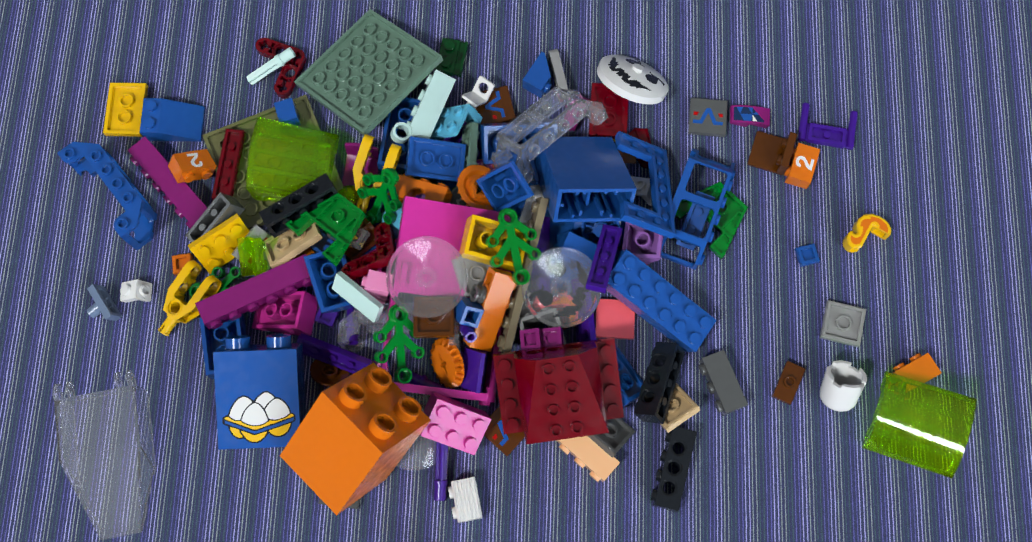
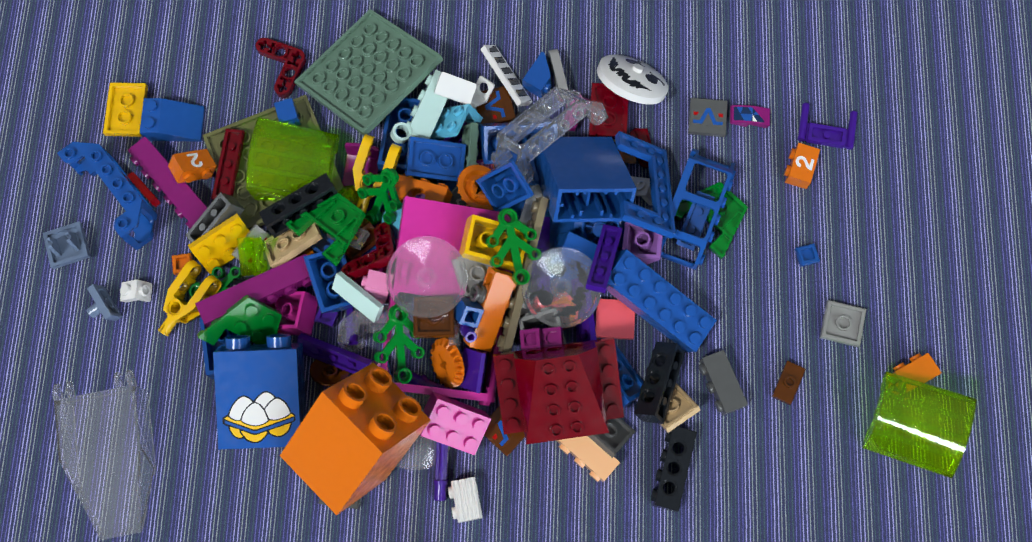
(66, 245): none -> sand blue plate
(143, 189): none -> red tile
(244, 318): none -> green wing
(278, 61): light aqua axle -> none
(453, 57): dark green plate -> none
(455, 88): none -> white slope
(506, 75): none -> white tile
(772, 152): reddish brown bracket -> none
(842, 386): white cylinder -> none
(861, 229): yellow animal -> none

